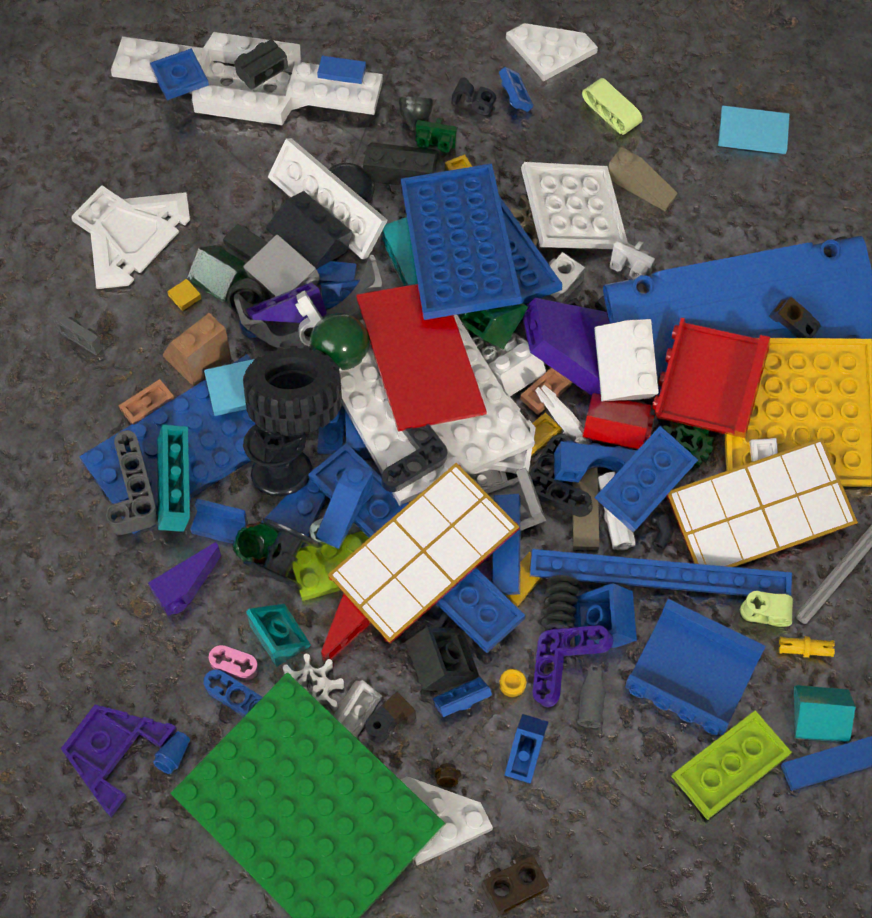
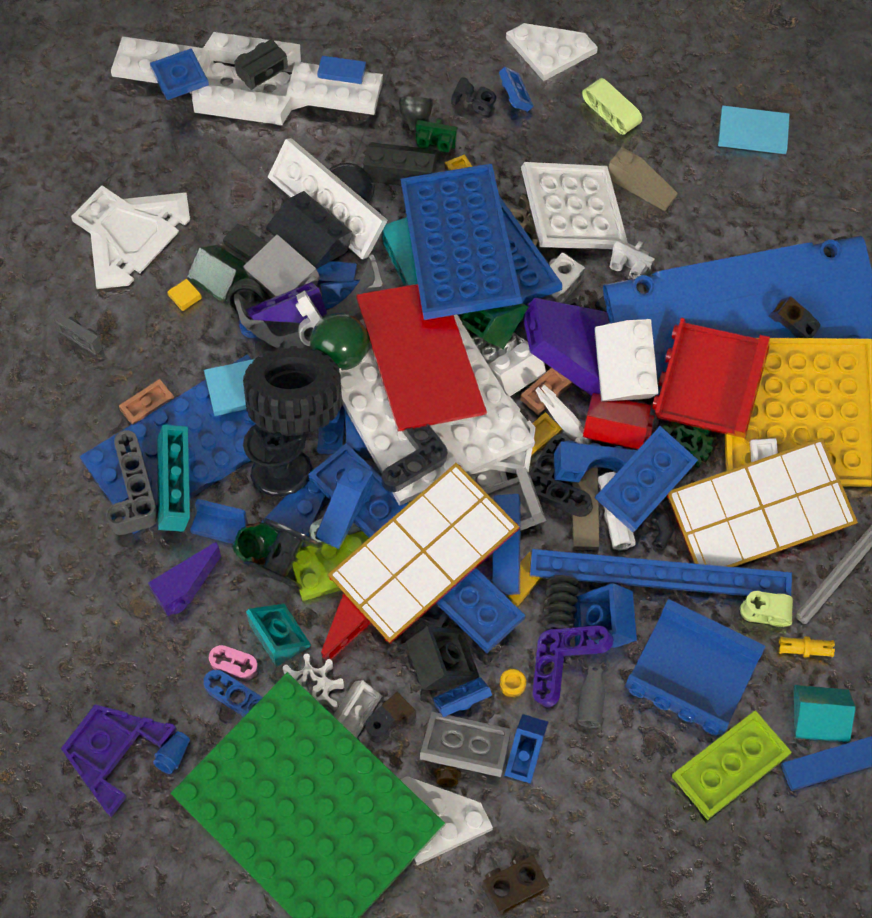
(199, 349): medium nougat slope -> none
(465, 744): none -> light grey plate

